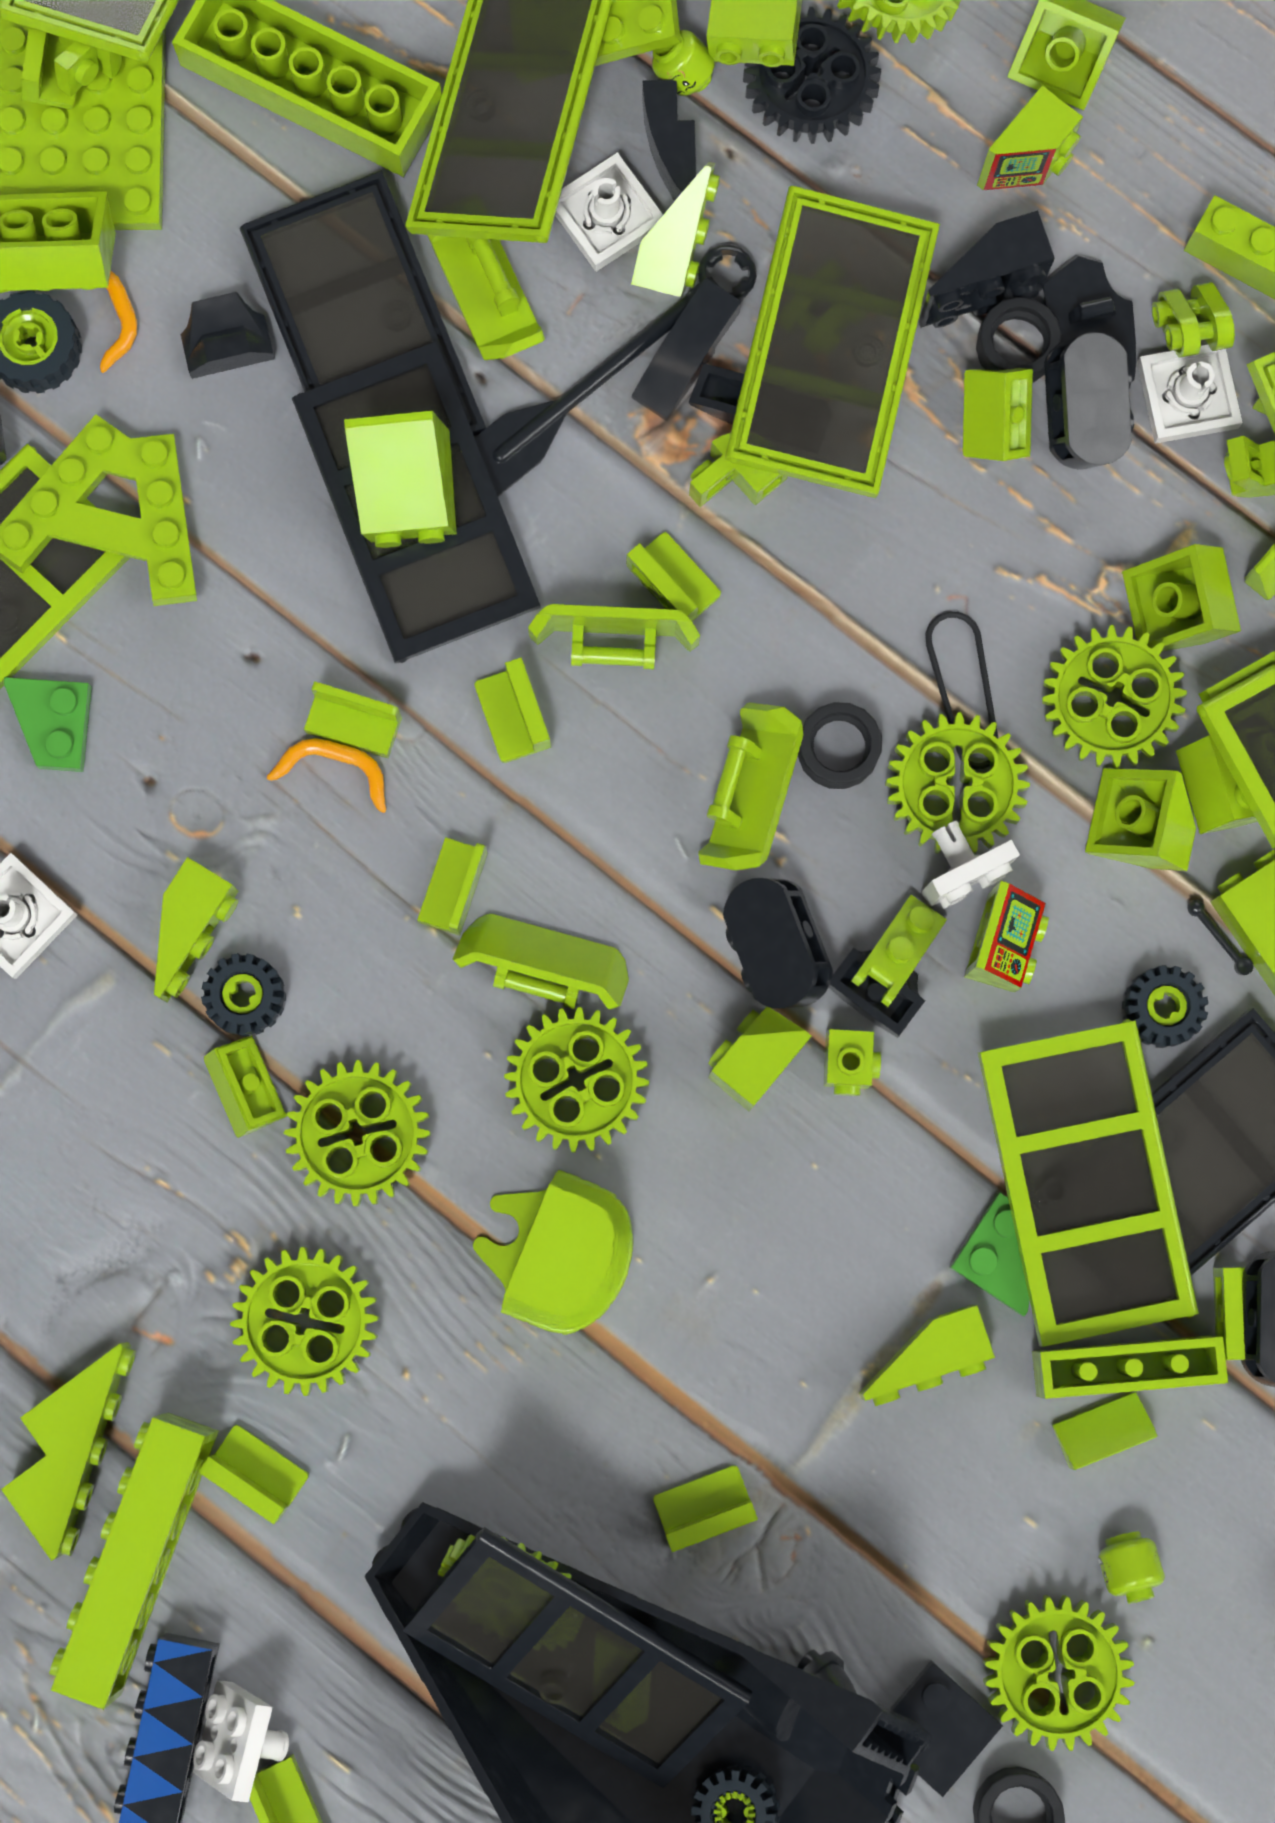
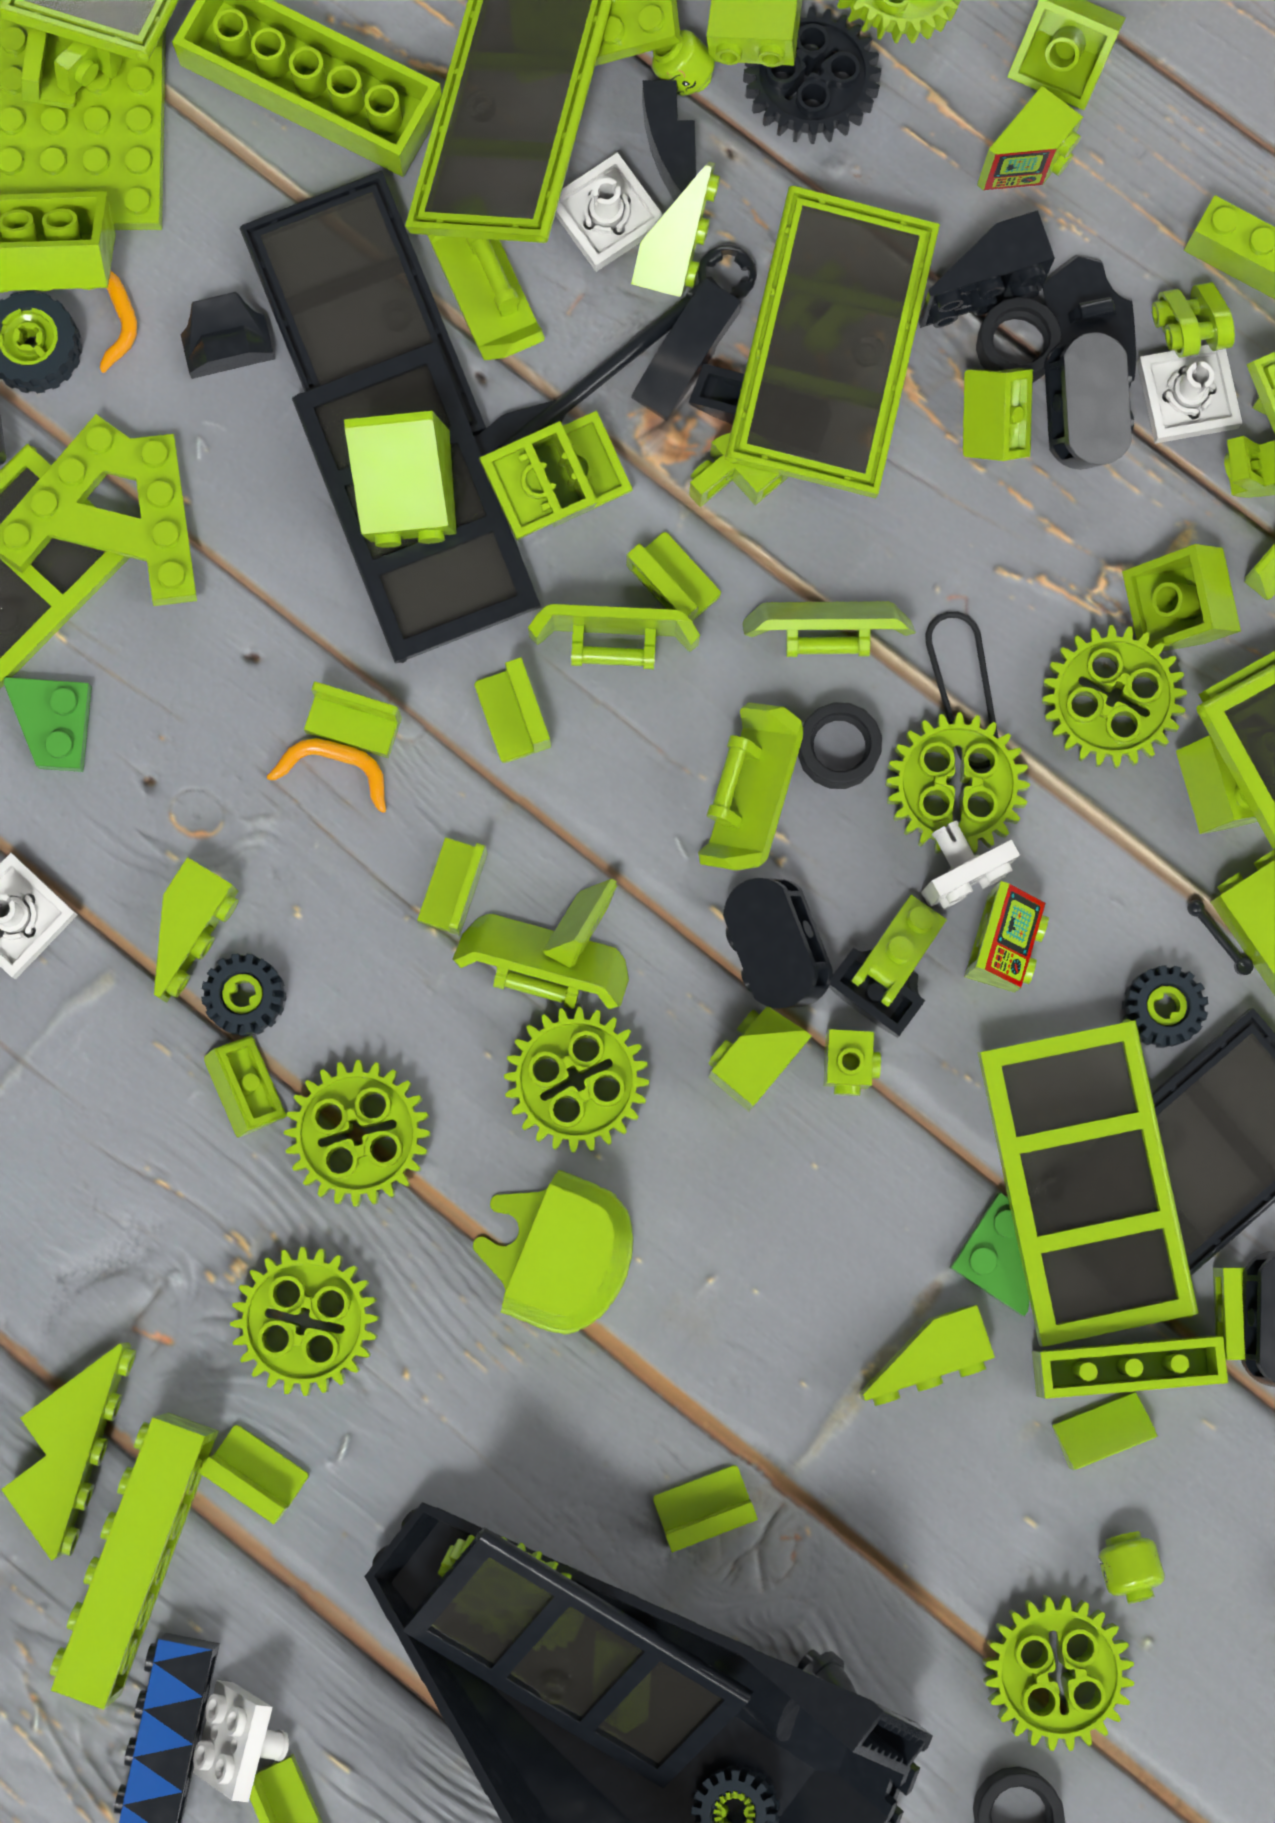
(556, 474): none -> lime bracket
(580, 923): none -> lime slope
(827, 616): none -> lime piece
(954, 1719): black plate -> none
(1142, 819): lime slope -> none

